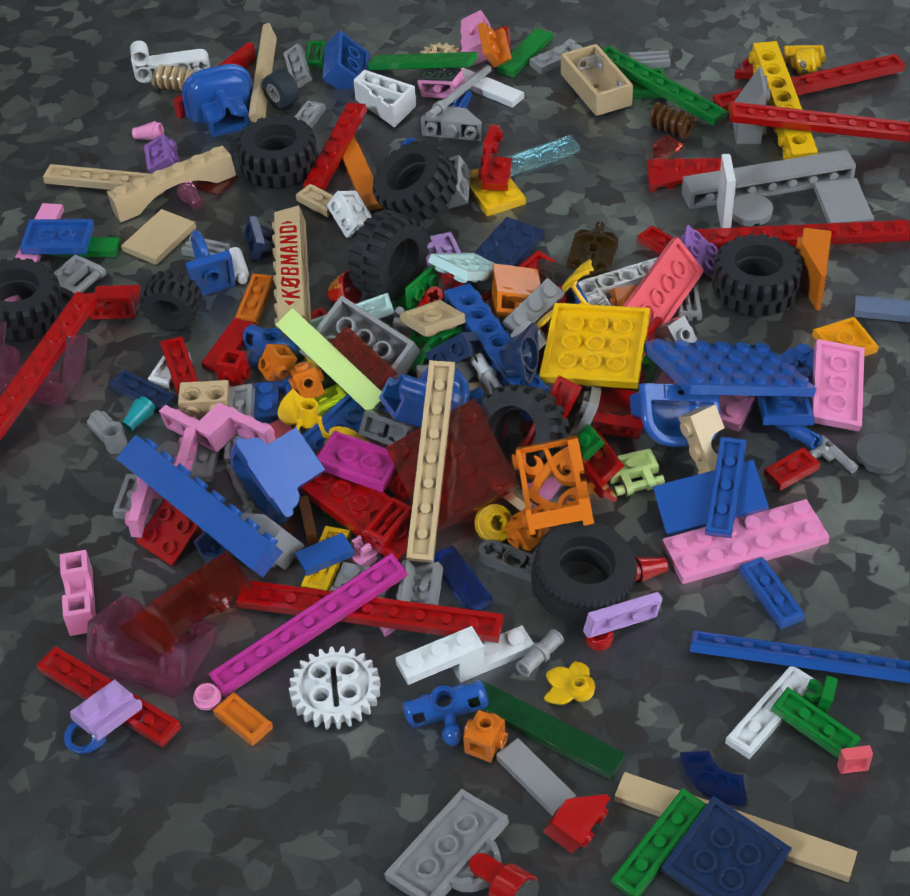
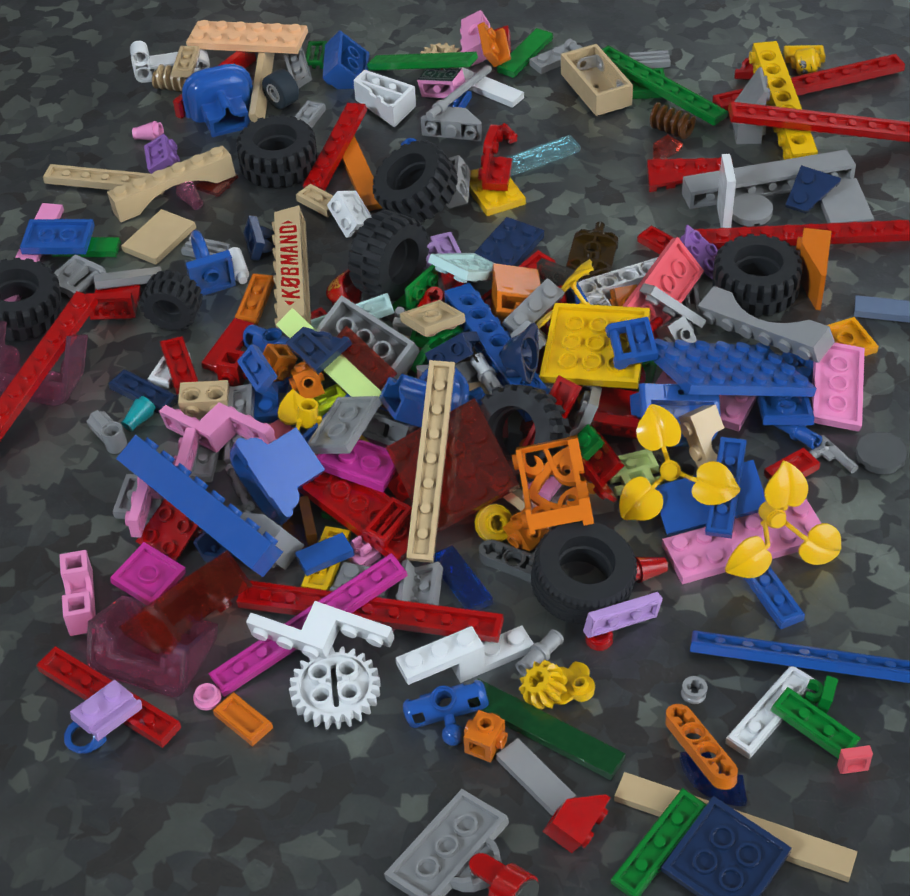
(124, 278): none -> light grey tile
(147, 574): none -> dark pink plate
(185, 61): none -> tan tile
(248, 36): none -> light nougat plate
(258, 371): none -> blue panel
(317, 348): none -> dark blue wing
(320, 630): none -> white bracket
(344, 424): none -> light grey tile
(509, 134): none -> red piece
(543, 684): none -> yellow gear
(639, 338): none -> blue plate
(641, 499): none -> yellow plant
(671, 306): none -> light grey plate
(686, 692): none -> light grey bush
(706, 743): none -> orange beam
(784, 489): none -> yellow plant
(803, 338): none -> light grey arch
(810, 188): none -> dark blue wing

